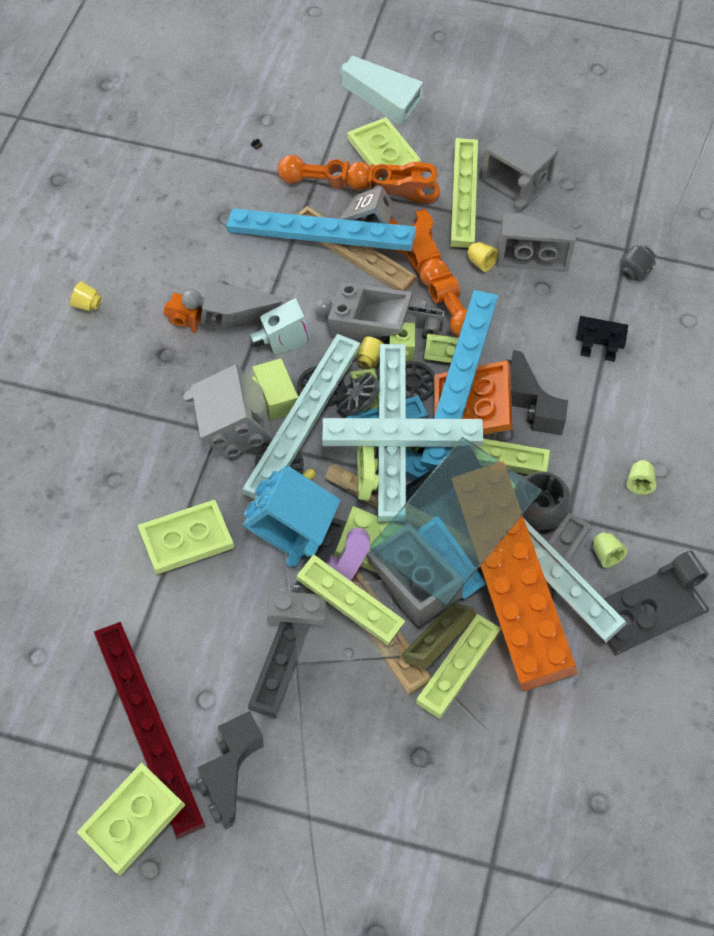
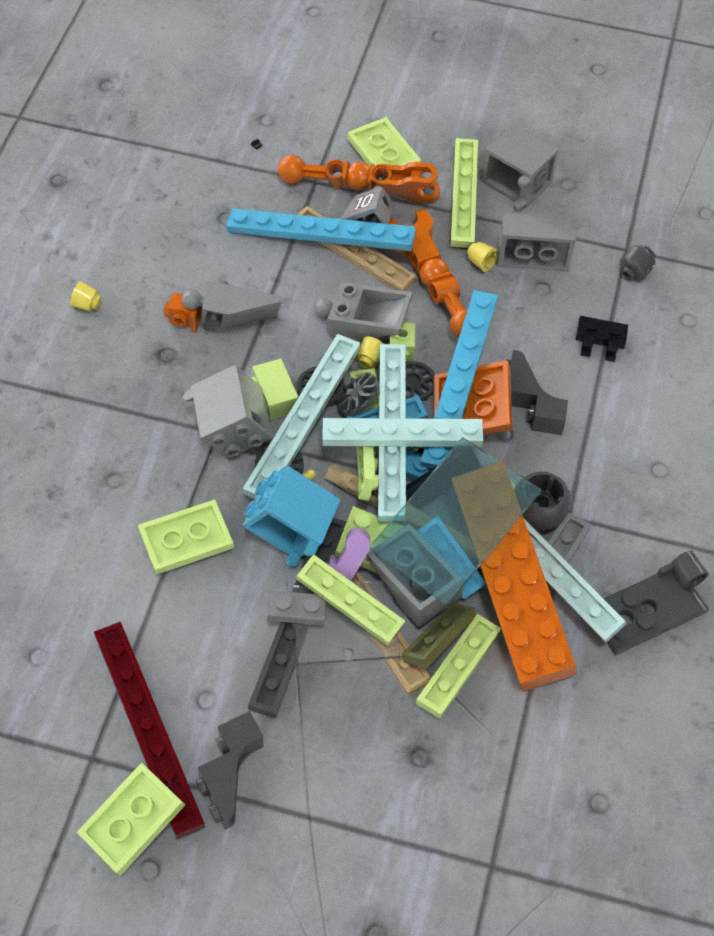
(283, 329): light aqua torso -> none
(382, 88): light aqua slope -> none
(425, 318): light grey hips -> none
(440, 347): yellowish green plate -> none
(518, 457): yellowish green plate -> none
(609, 549): yellowish green hat -> none
(642, 478): yellowish green hat -> none

